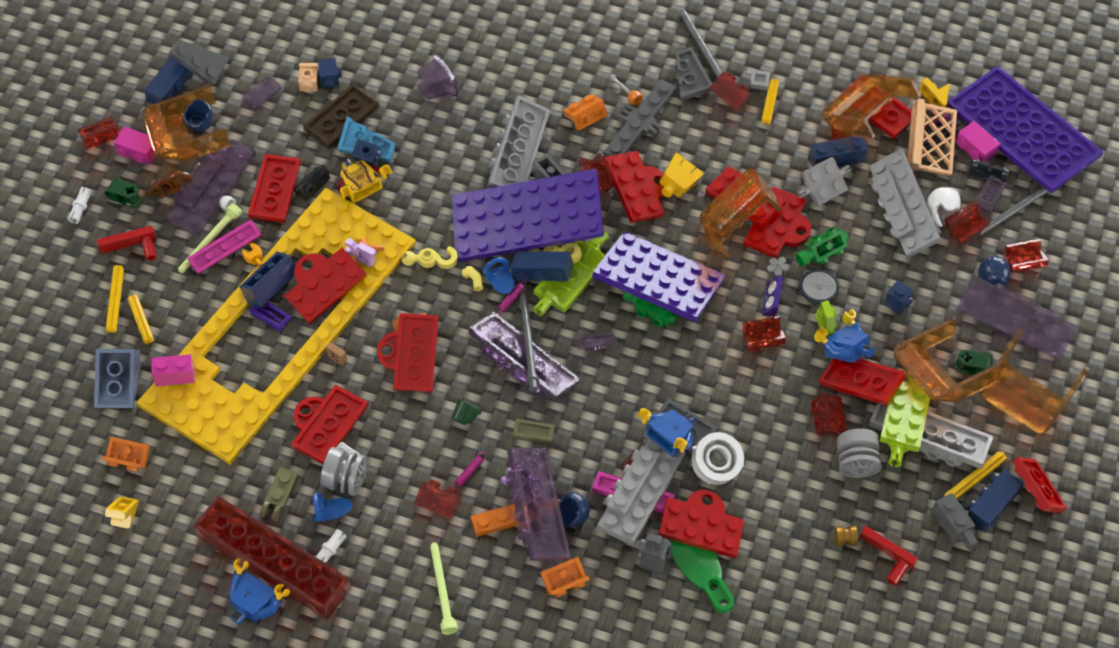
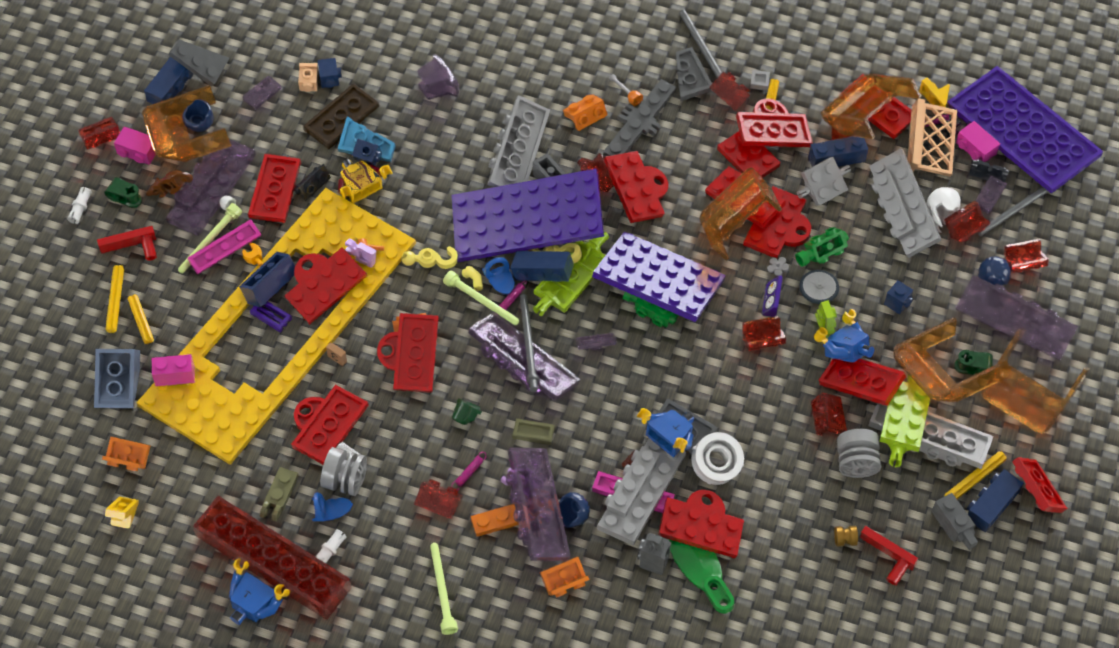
(452, 280): none -> yellowish green piece
(679, 177): yellow torso -> none
(745, 157): none -> red plate
(773, 126): none -> plate

